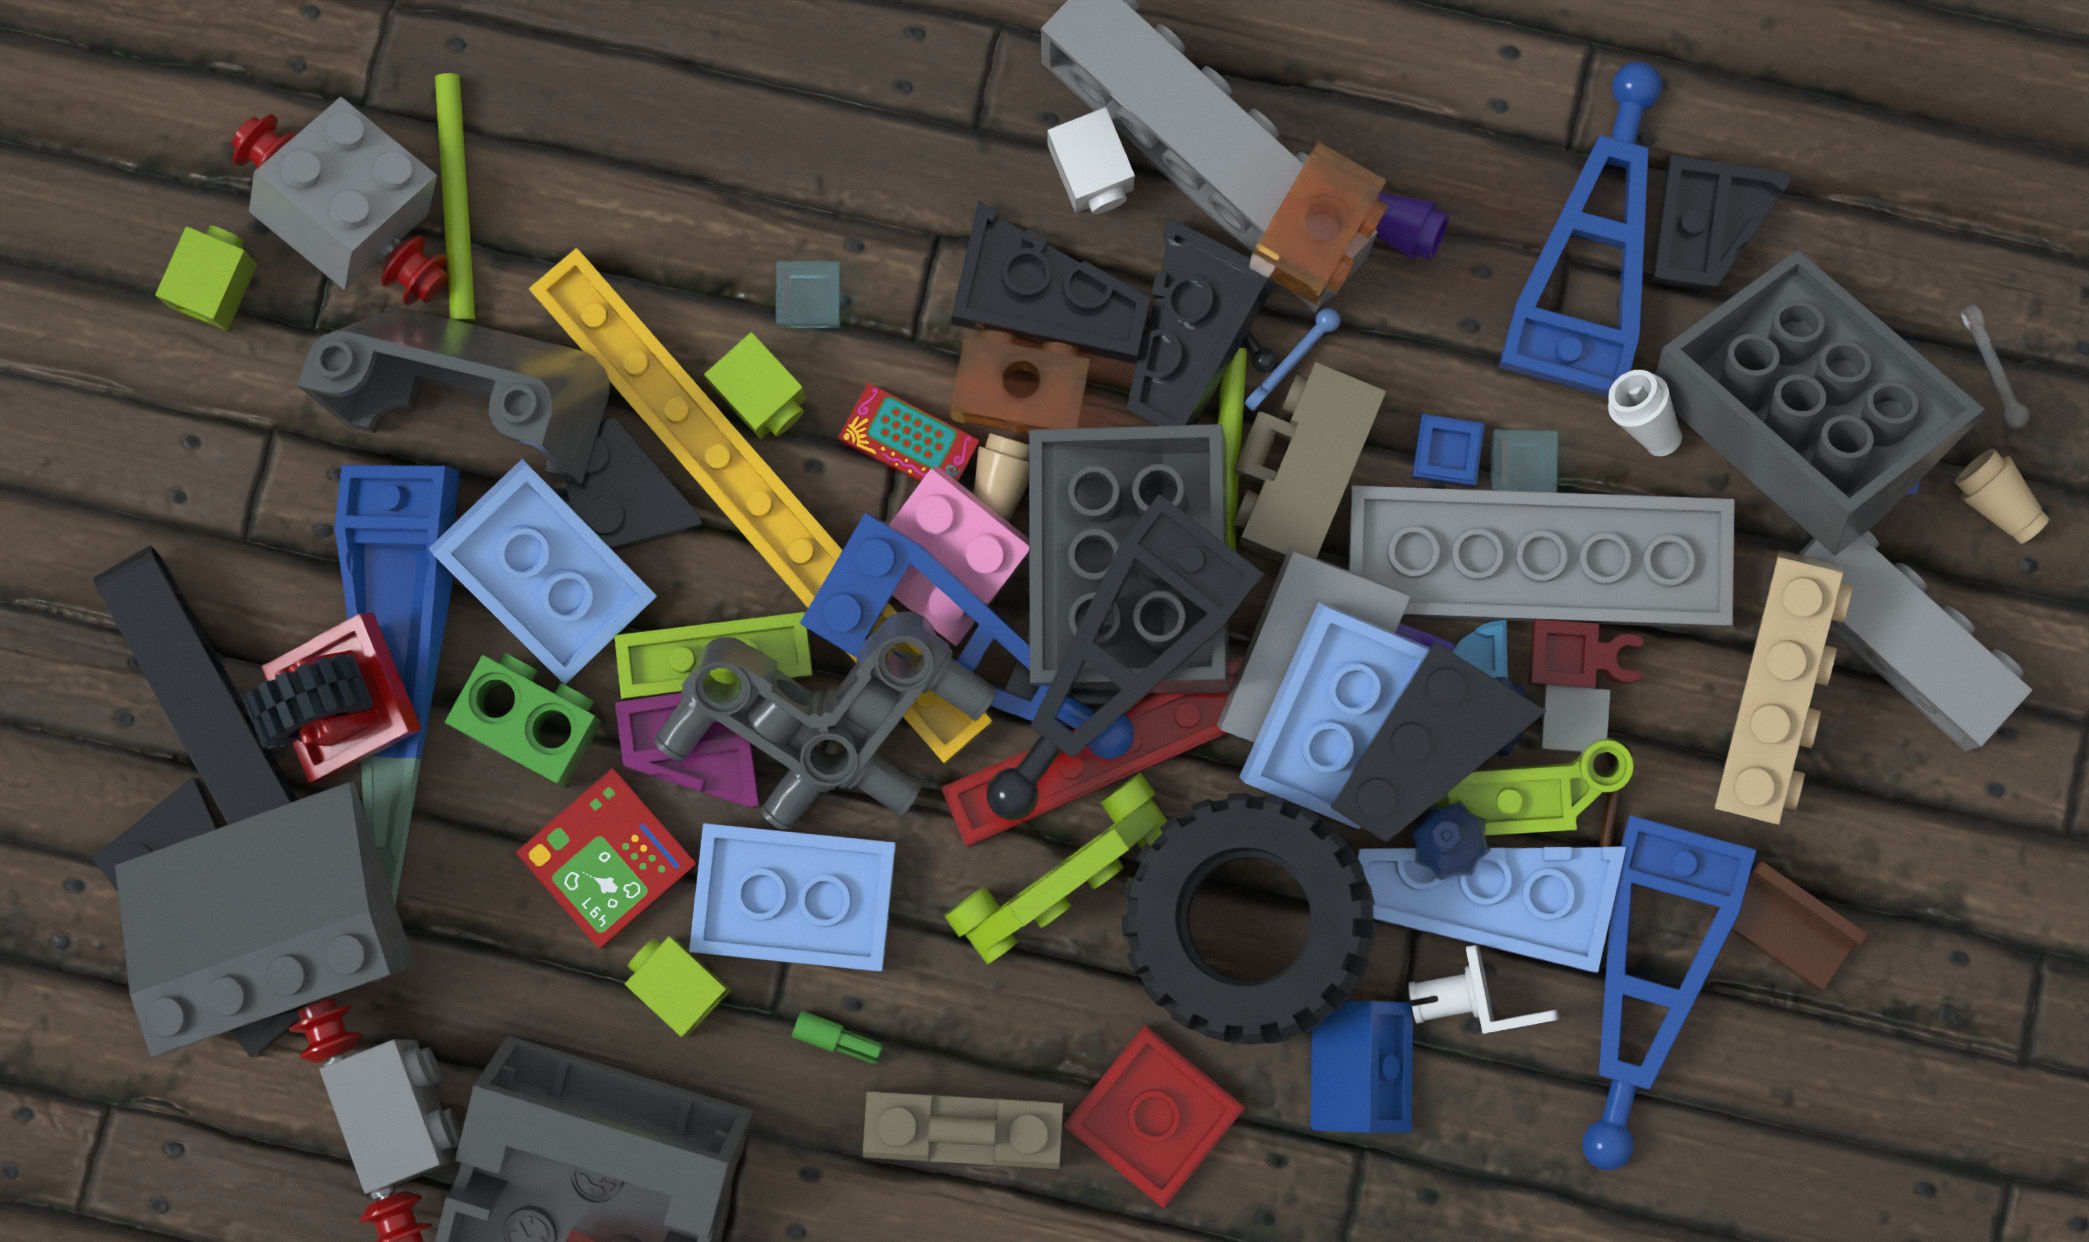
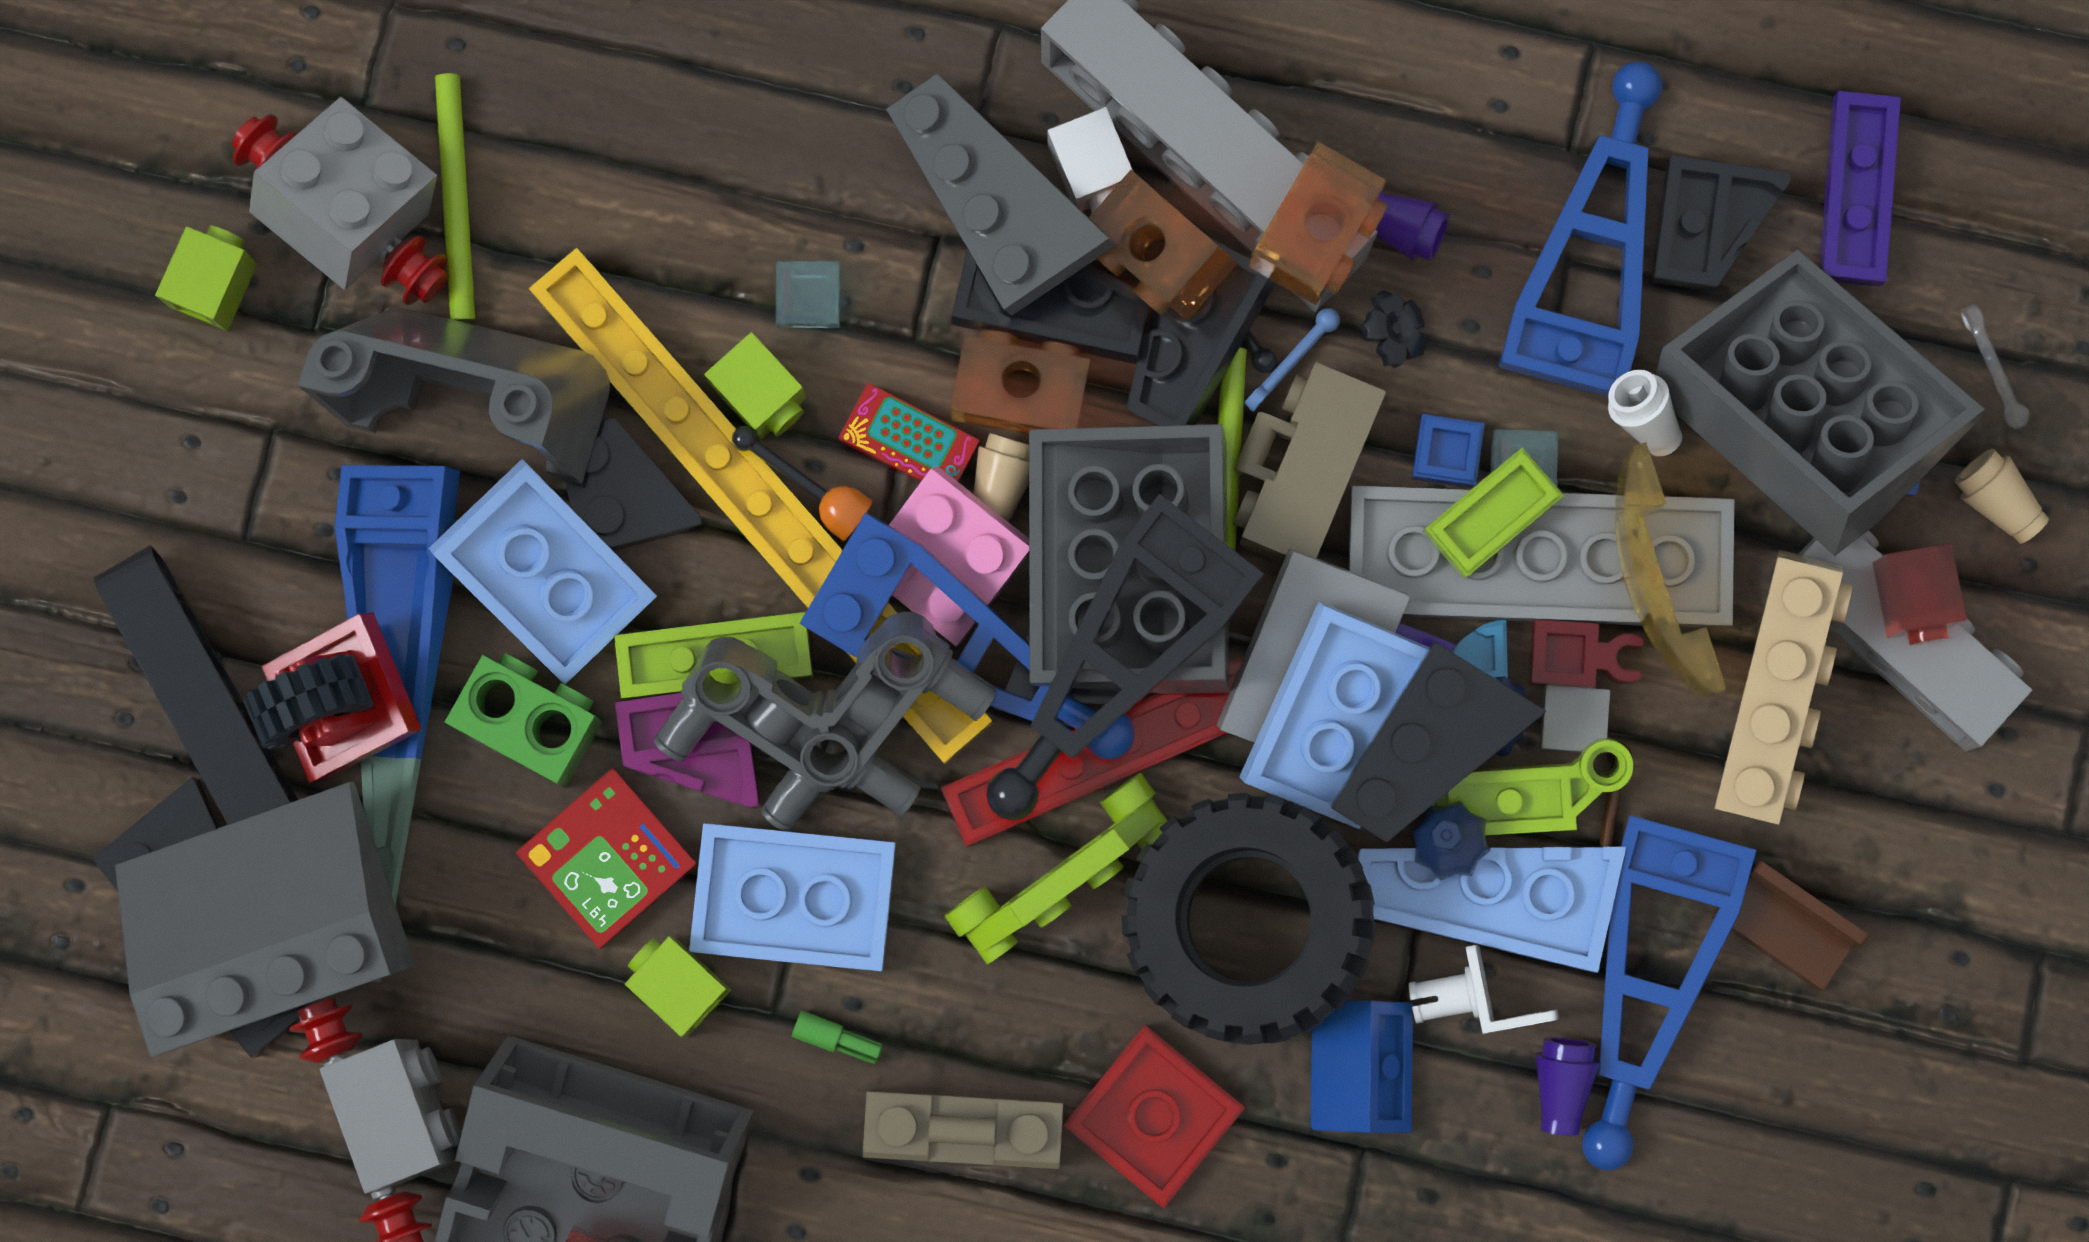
(839, 507): none -> hinge
(1002, 206): none -> dark grey wing
(1189, 263): none -> clear orange brick
(1396, 328): none -> black plant
(1493, 513): none -> lime tile
(1565, 1081): none -> dark purple cone
(1686, 654): none -> clear yellow slope
(1859, 188): none -> dark purple plate
(1919, 593): none -> clear red brick

